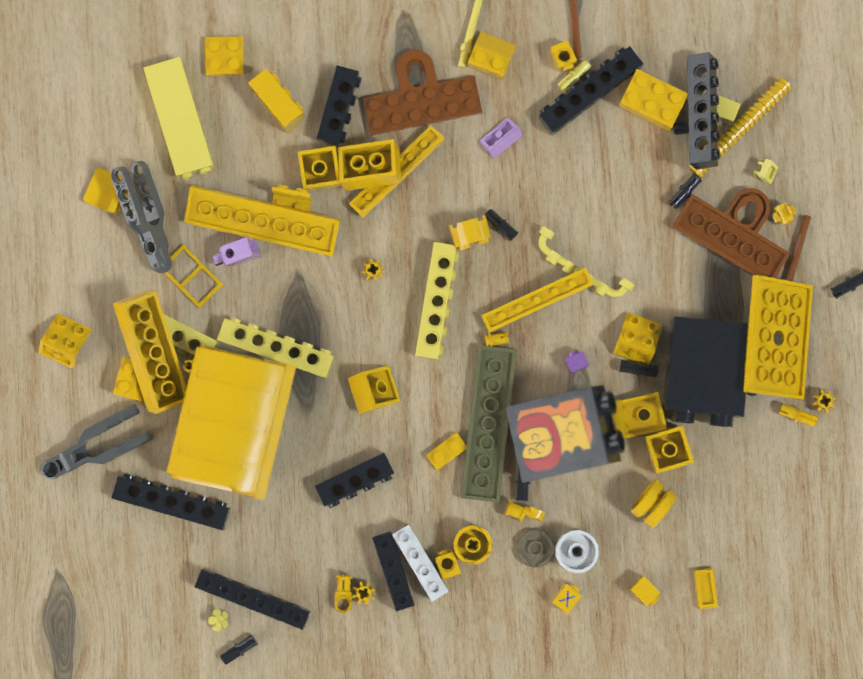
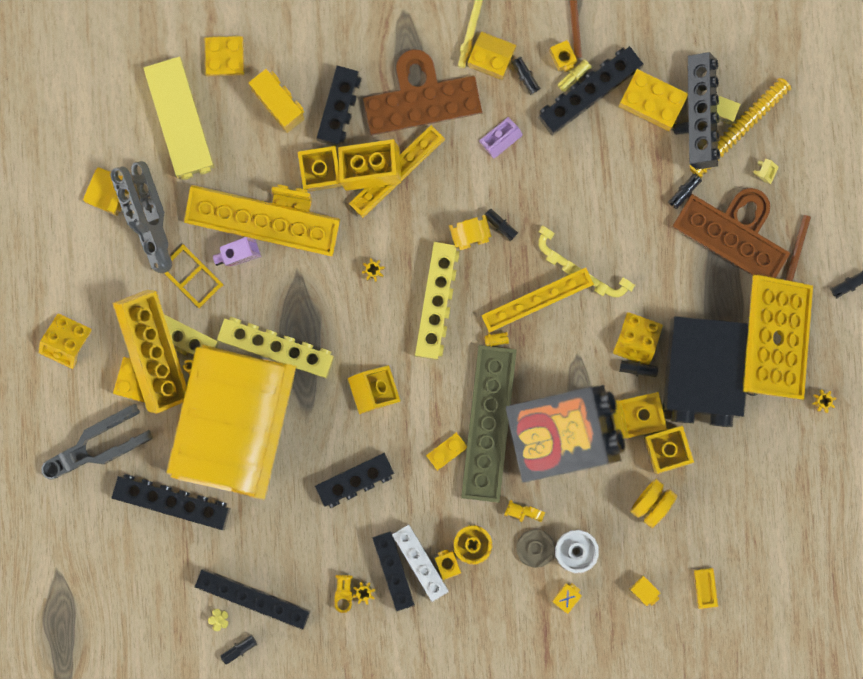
(522, 488): black axle -> none
(525, 75): none -> black pin
(576, 361): medium lavender plate -> none
(784, 214): yellow gear -> none
(798, 415): yellow axle -> none

